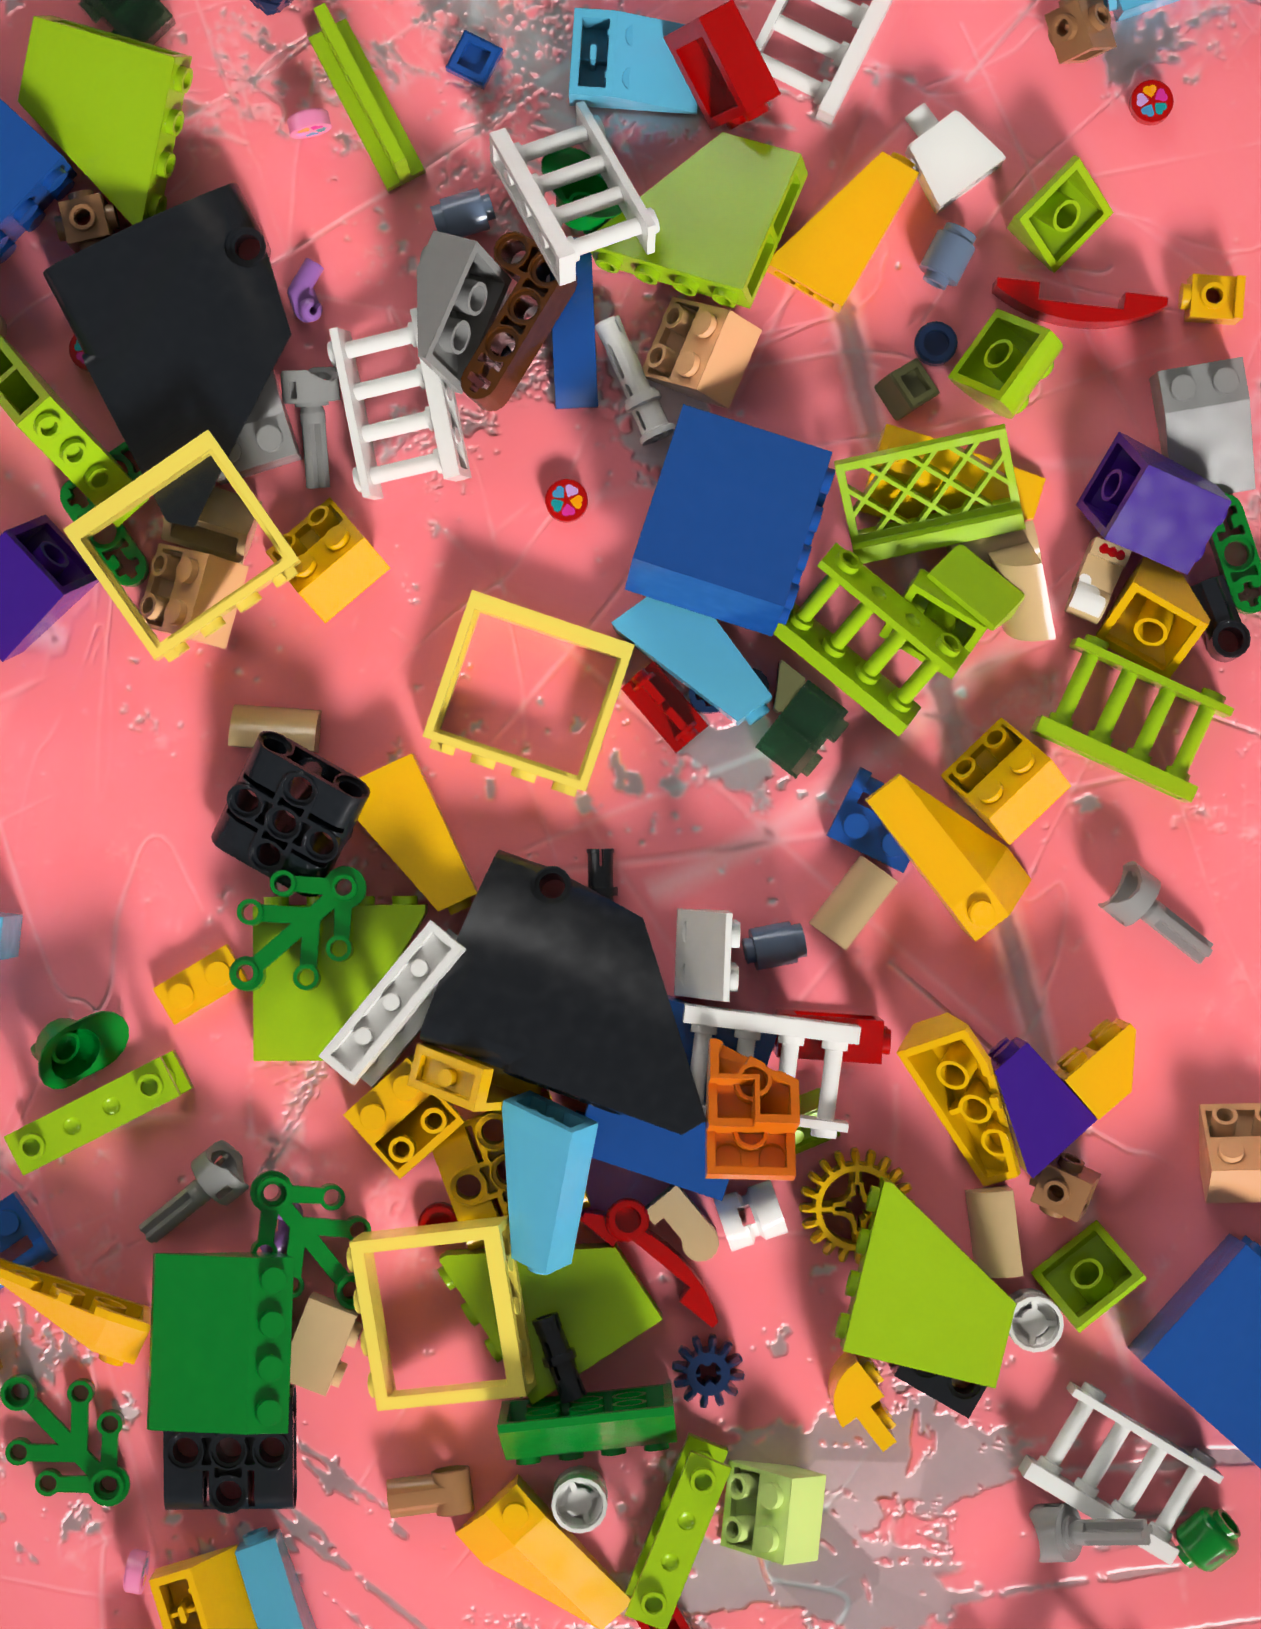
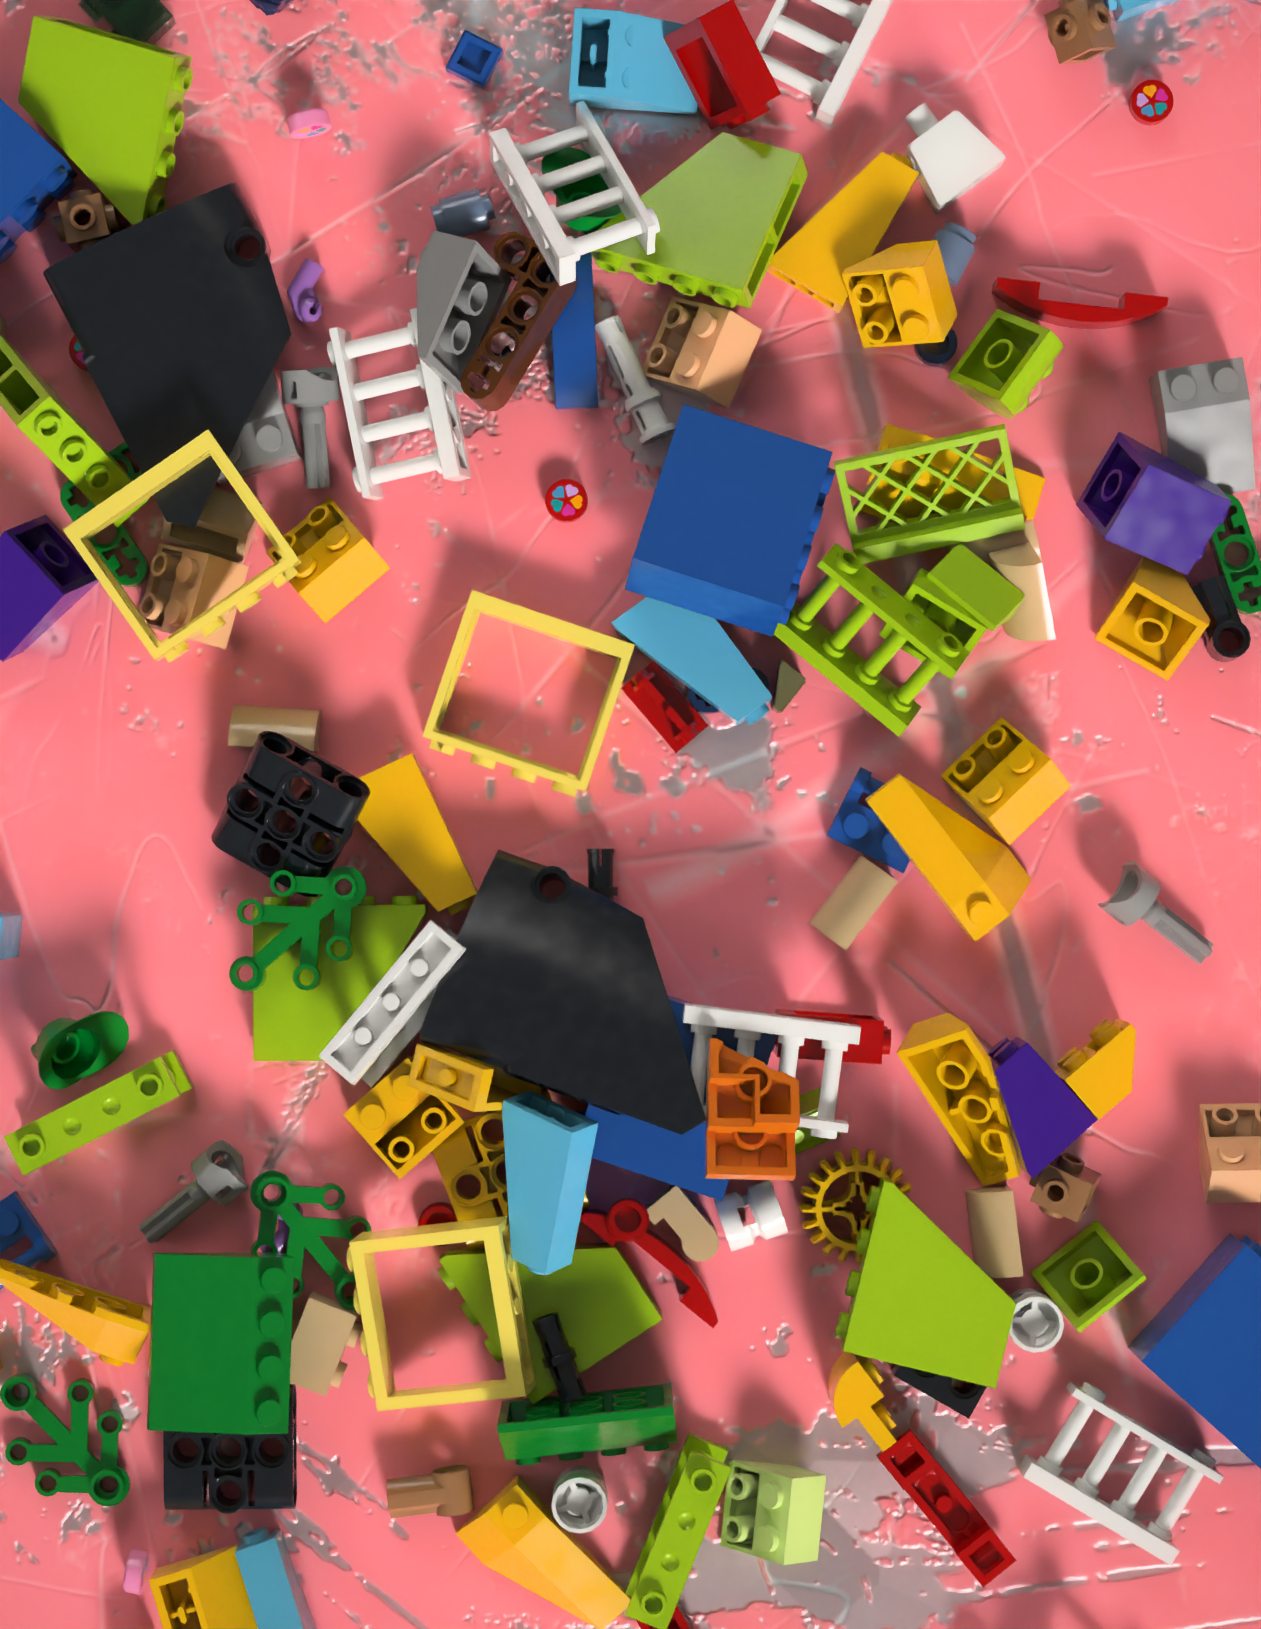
(198, 985): yellow plate -> none
(365, 101): lime fence -> none
(704, 954): white slope -> none
(709, 1385): dark blue gear -> none
(774, 945): sand blue brick -> none
(802, 730): clear green brick -> none
(901, 296): none -> yellow slope
(906, 389): olive slope -> none
(947, 1507): none -> red slope
(1061, 215): lime slope -> none
(1064, 1533): light grey piece -> none
(1096, 579): tan leg -> none
(1136, 761): lime fence -> none
(1197, 307): yellow brick -> none
(1207, 1539): green head -> none

